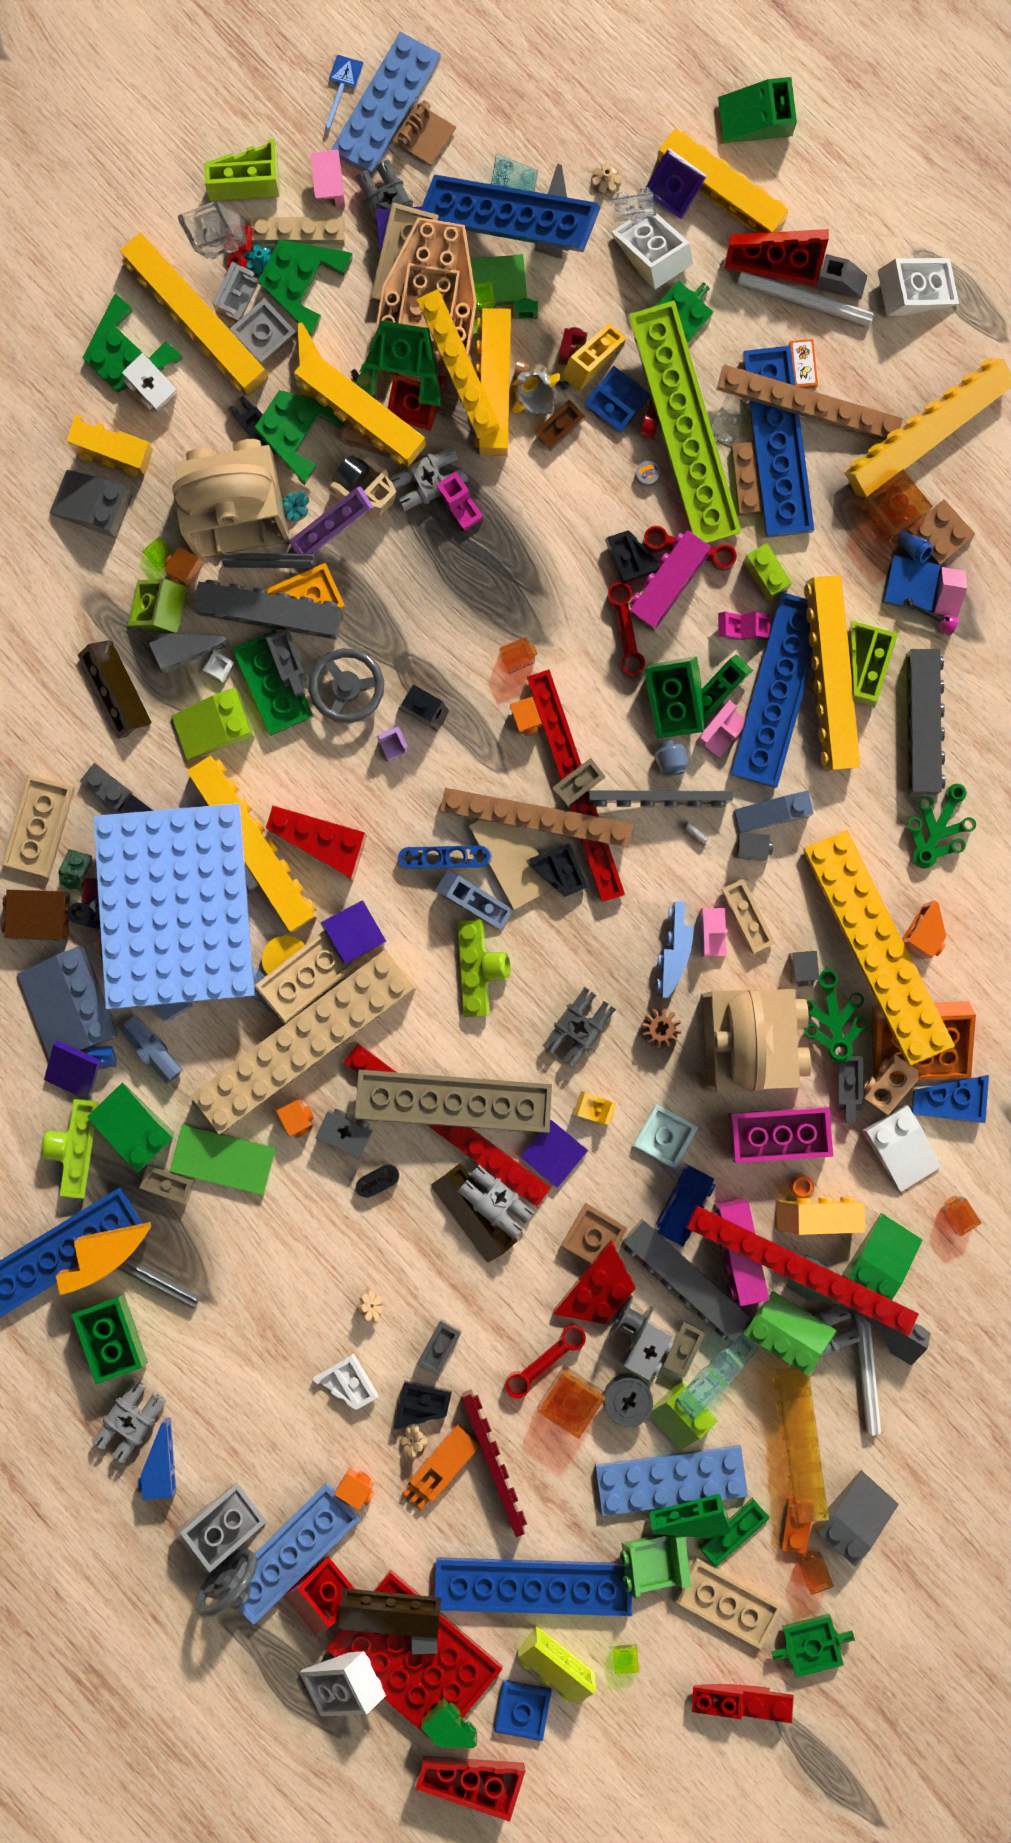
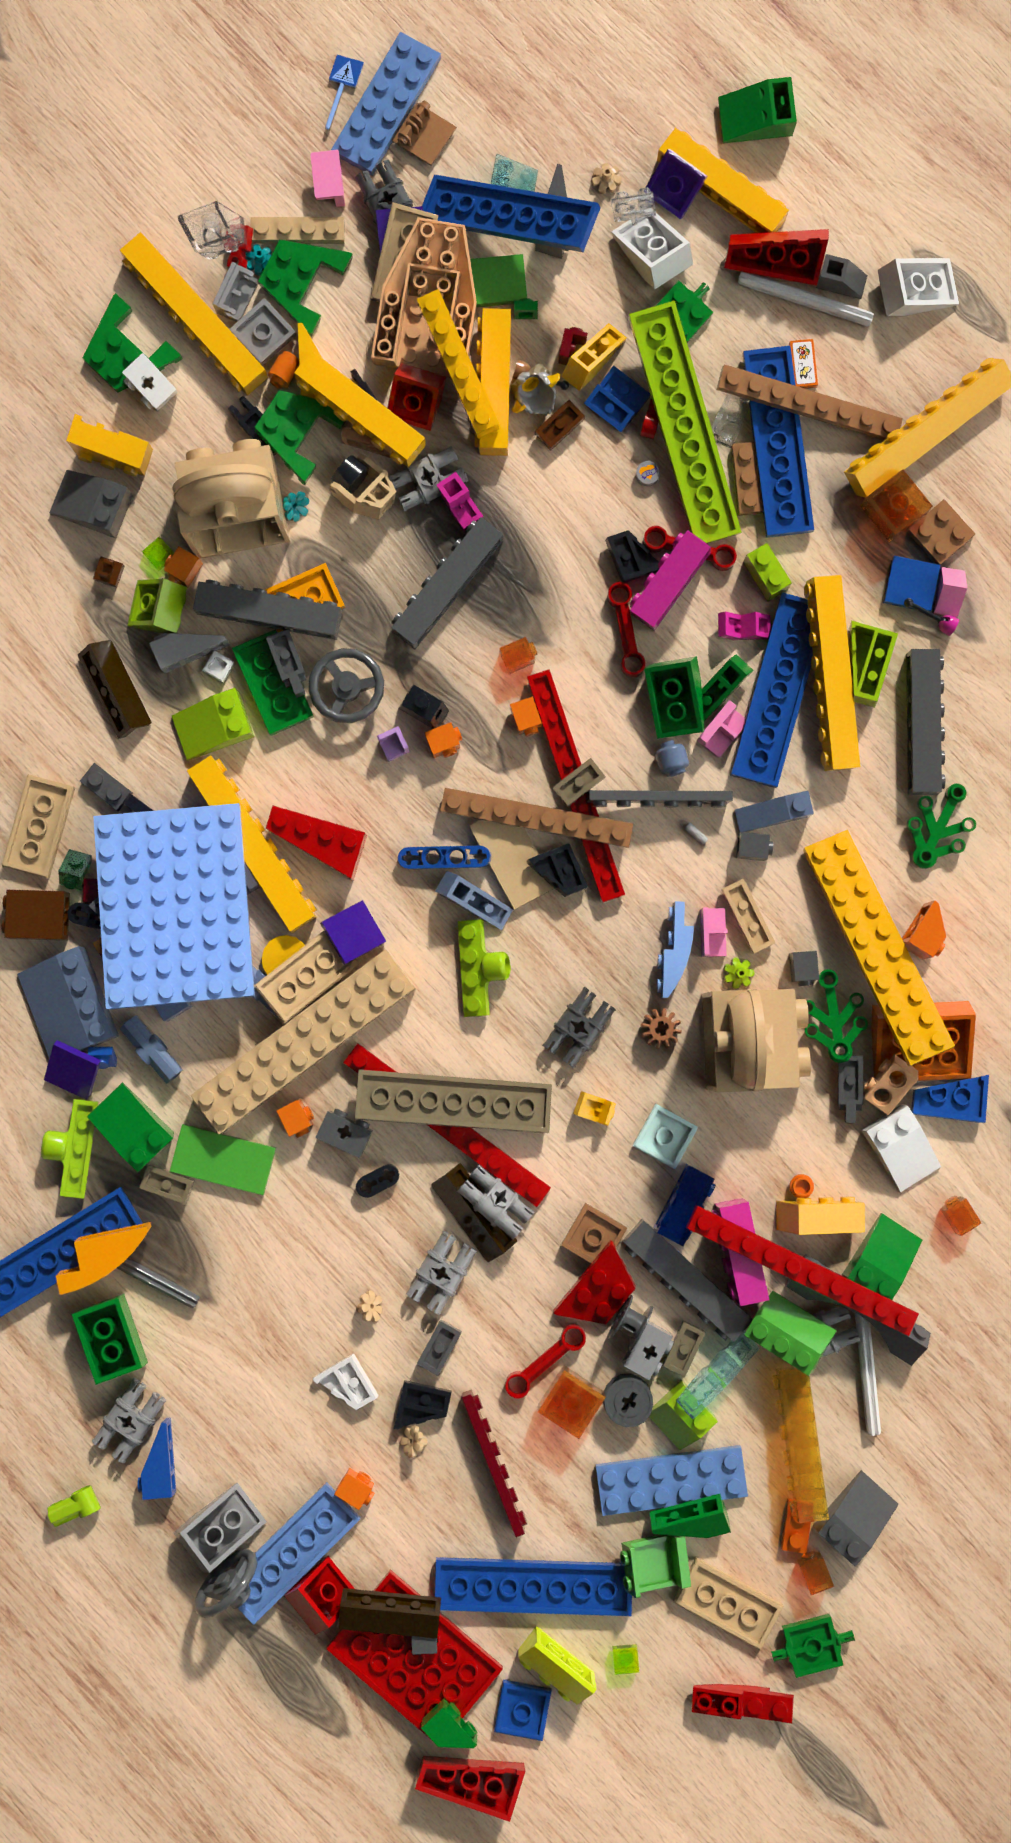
(80, 1503): none -> lime piece
(108, 571): none -> reddish brown tile
(244, 175): lime wedge -> none
(259, 560): dark grey axle -> none
(283, 370): none -> orange brick
(332, 522): medium lavender plate -> none
(343, 1685): white slope -> none
(404, 351): green wing -> none
(443, 740): none -> orange brick
(445, 1461): orange hinge -> none
(446, 1285): none -> light grey pin
(447, 583): none -> dark grey brick
(484, 296): clear neon green plate -> none
(554, 1154): dark purple tile -> none
(733, 973): none -> lime plant
(742, 1526): green tile -> none
(780, 1134): dark pink brick -> none
(916, 547): blue cone -> none

